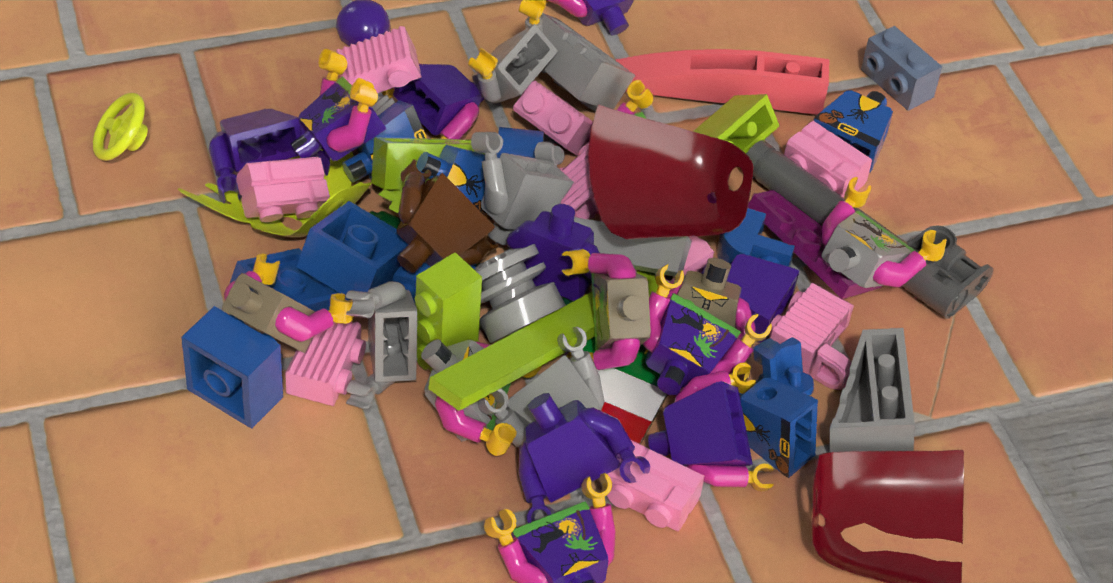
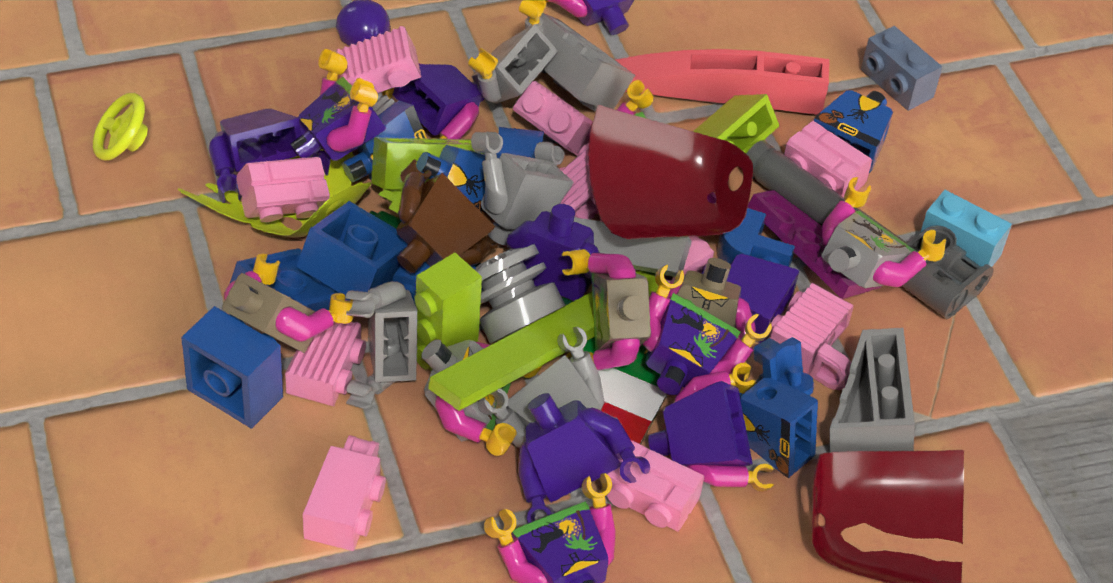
(344, 494): none -> bright pink brick
(976, 229): none -> medium azure brick

